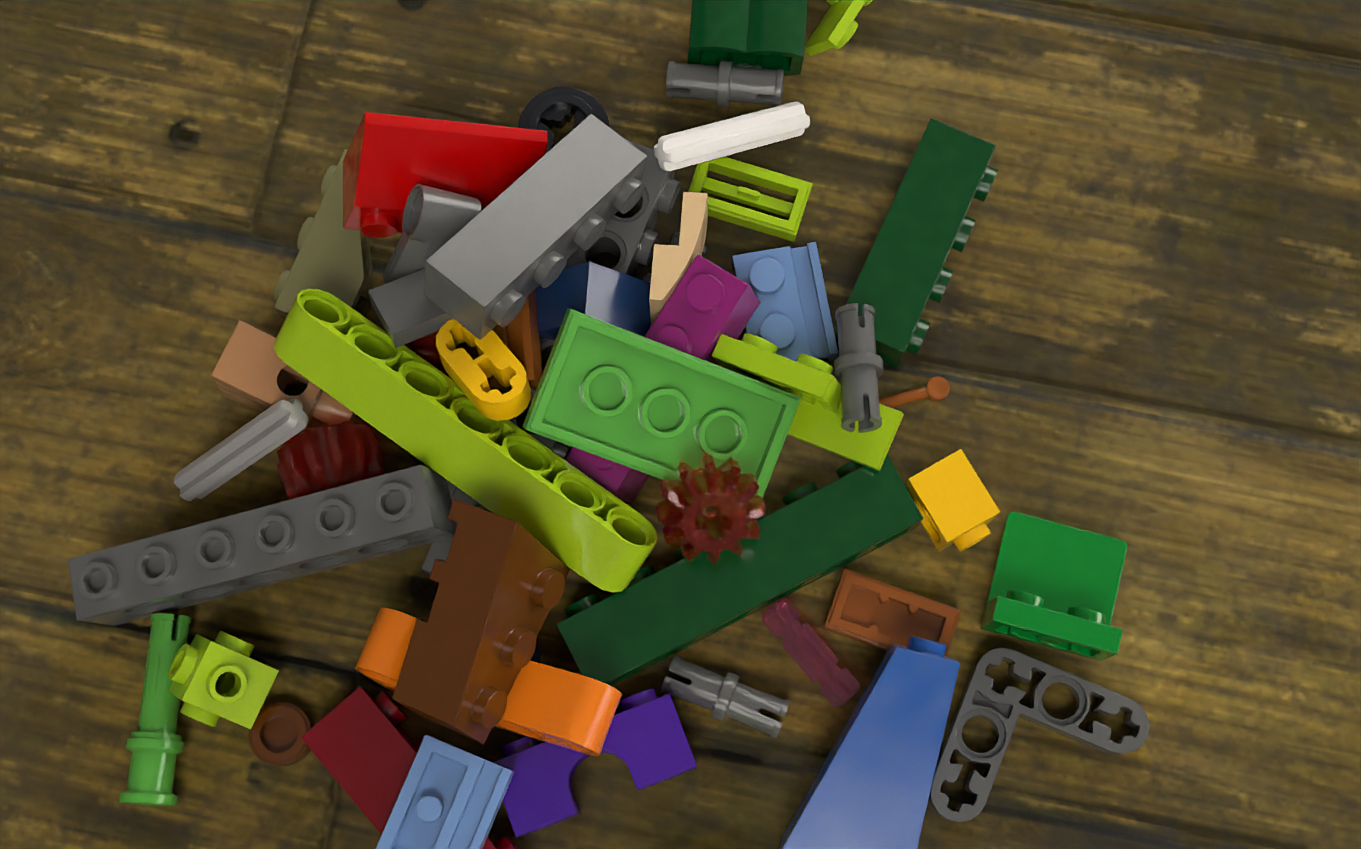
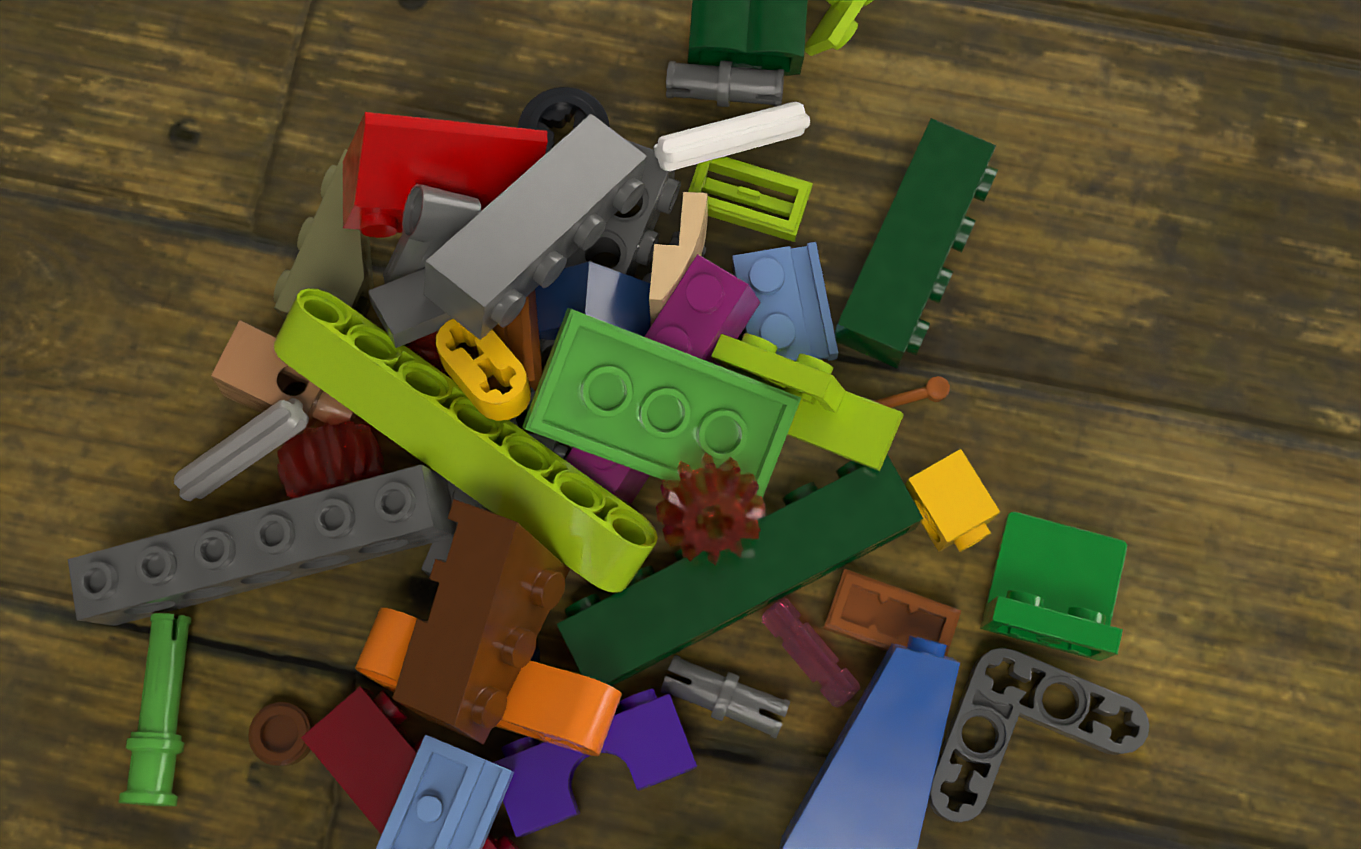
(220, 680): lime brick -> none
(858, 368): dark grey pin -> none

